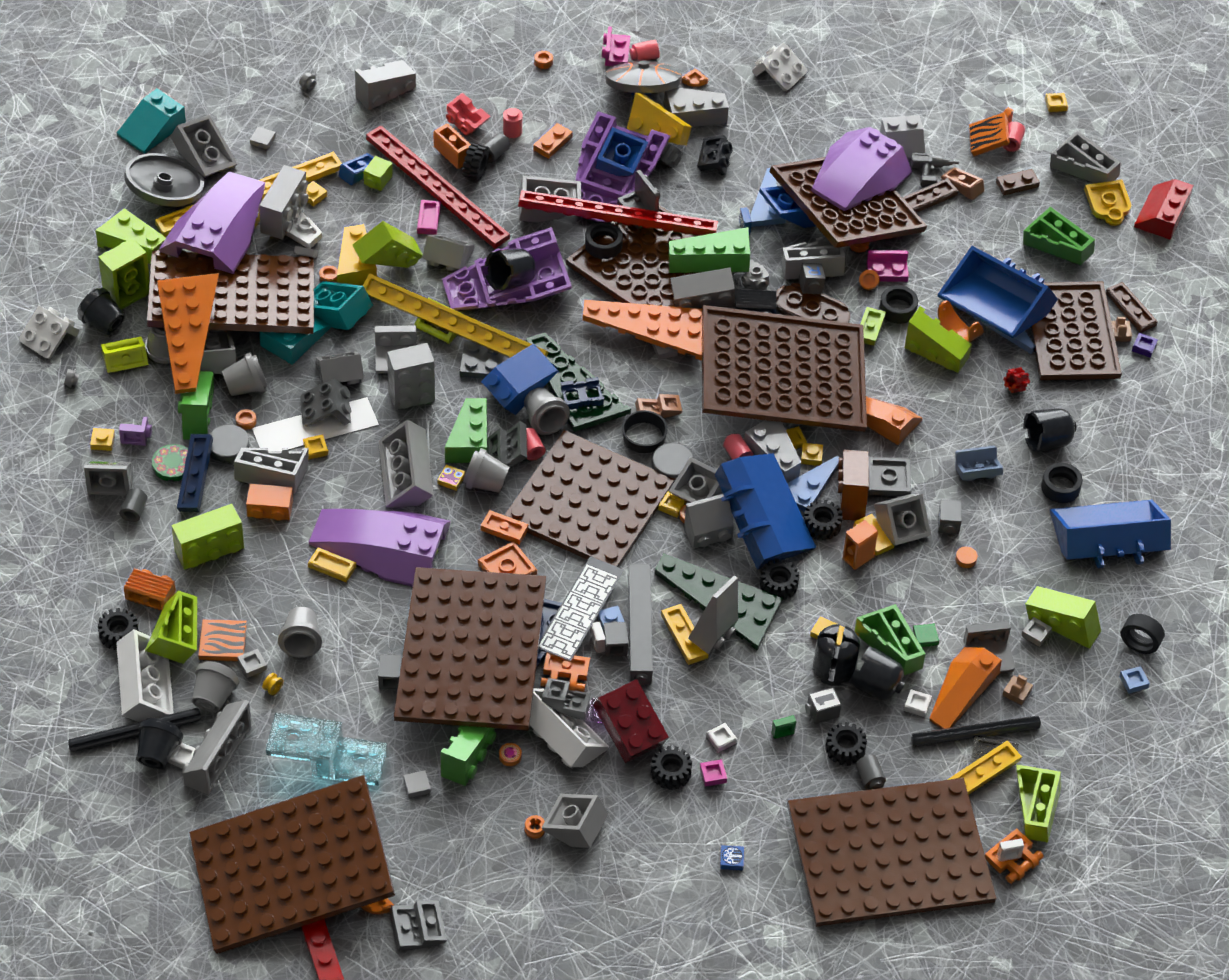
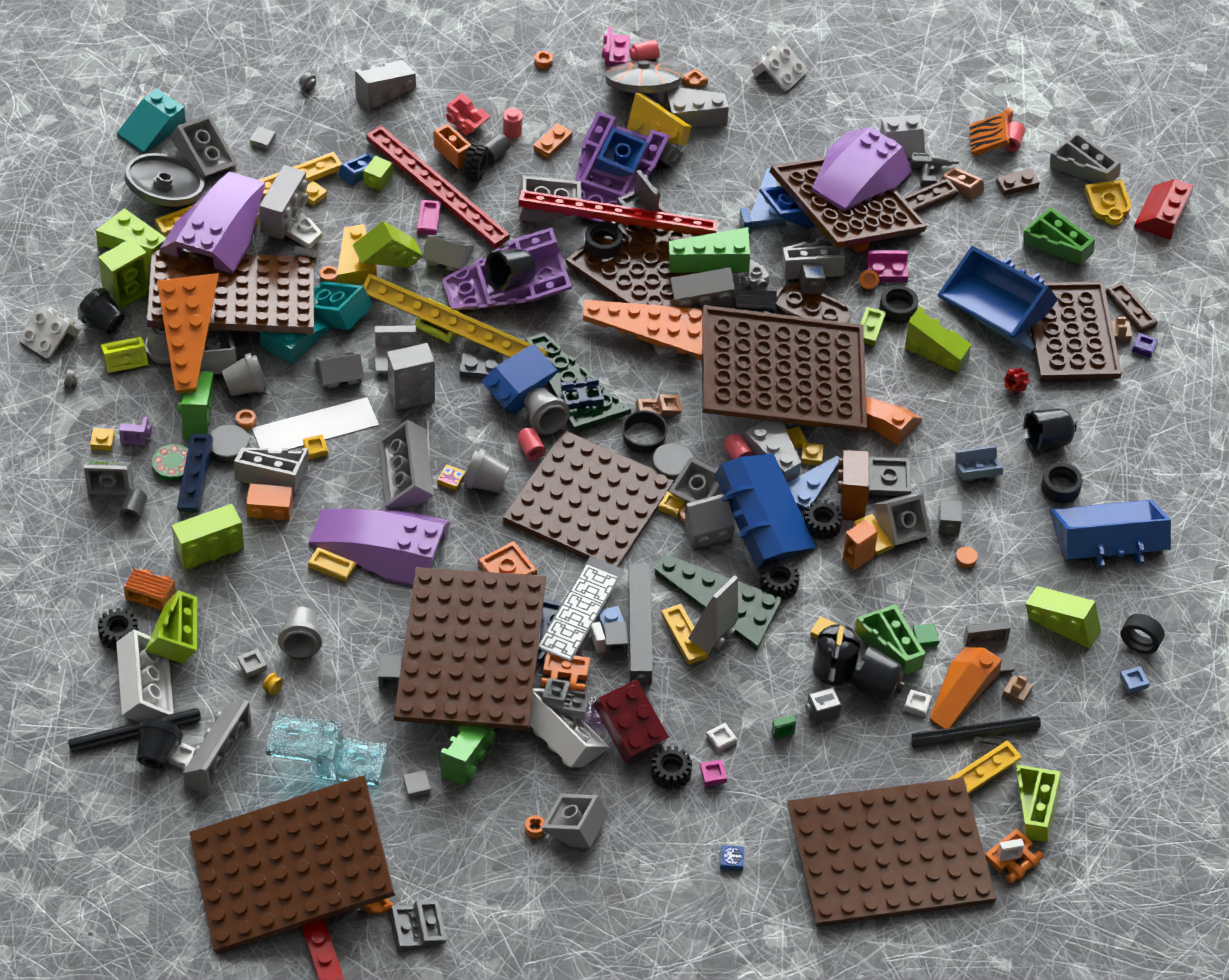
(213, 685): light grey piece -> none
(222, 640): orange tile -> none
(324, 401): dark grey bracket -> none
(468, 432): wedge -> none
(504, 527): orange plate -> none
(509, 445): dark grey slope -> none
(510, 754): tile -> none
(715, 154): black bracket -> none
(846, 754): black tyre -> none
(871, 772): dark grey brick -> none
(951, 320): orange piece -> none
(1036, 631): light grey plate -> none
(1056, 102): yellow tile -> none

